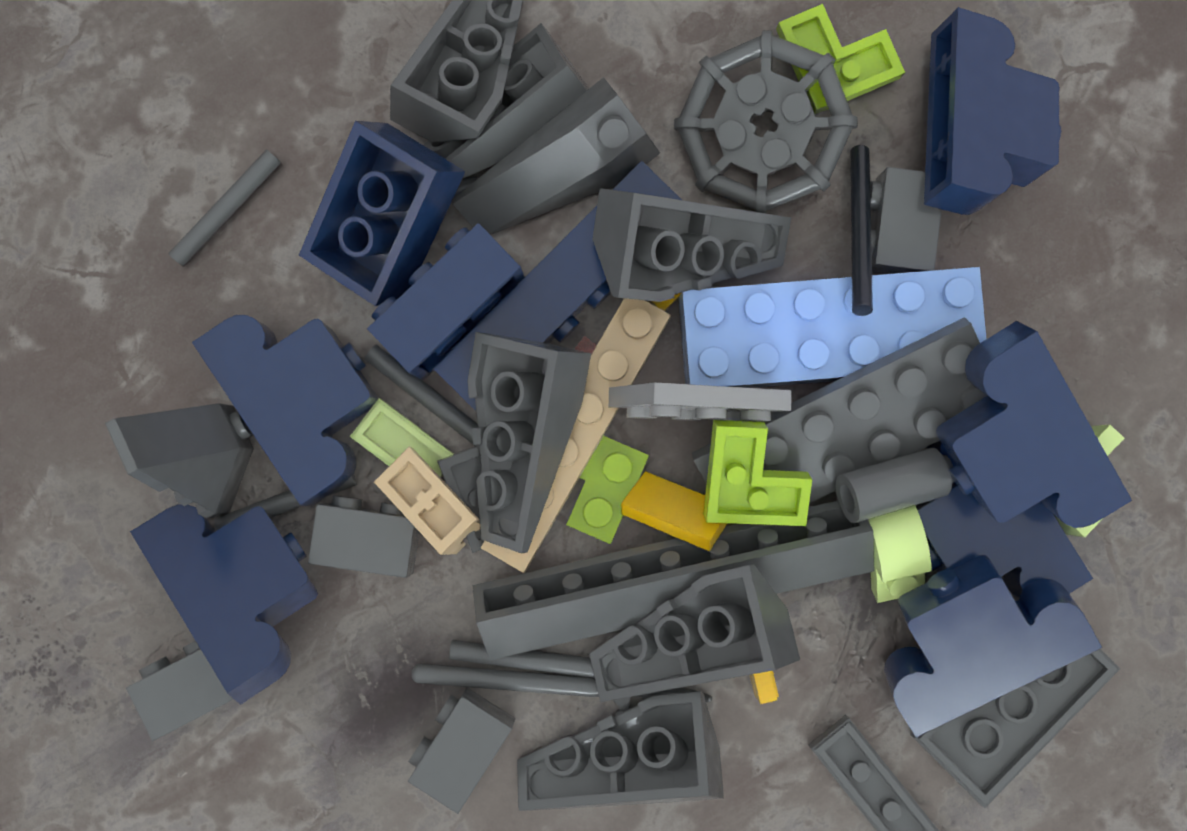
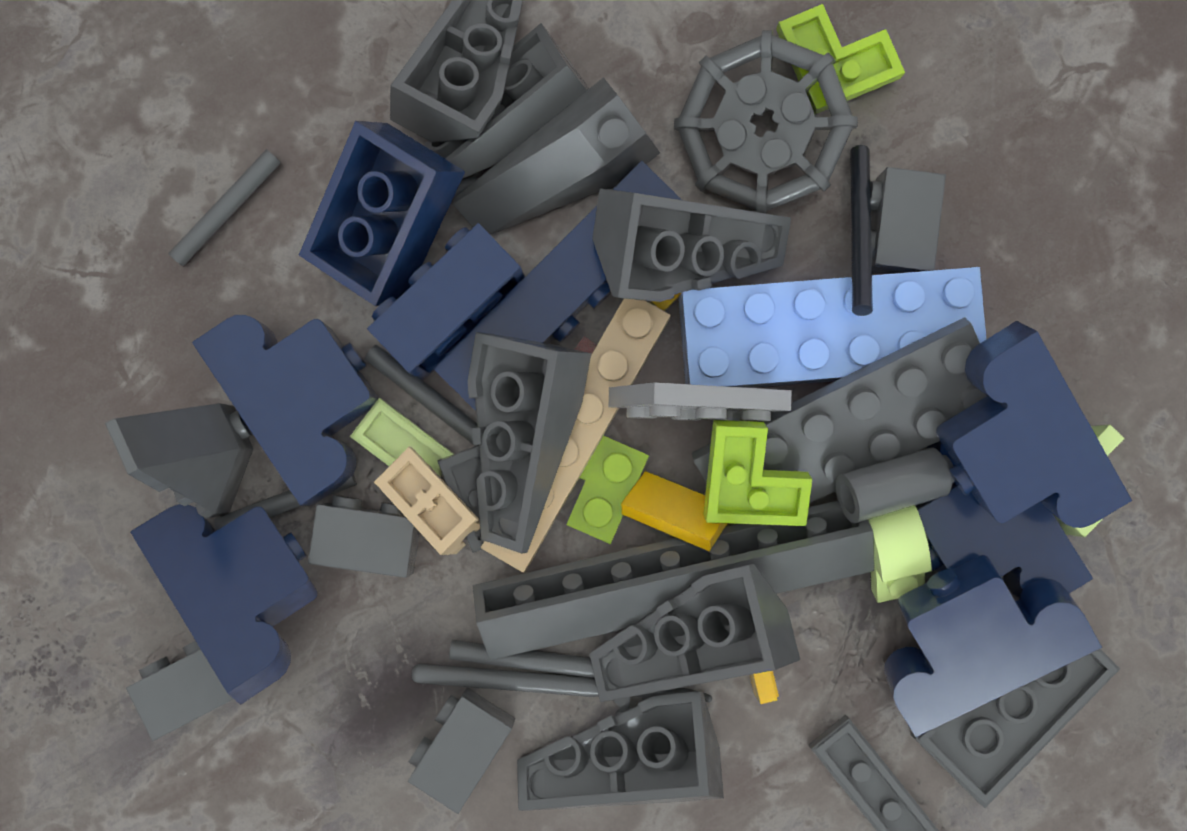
(984, 117): dark blue brick -> none

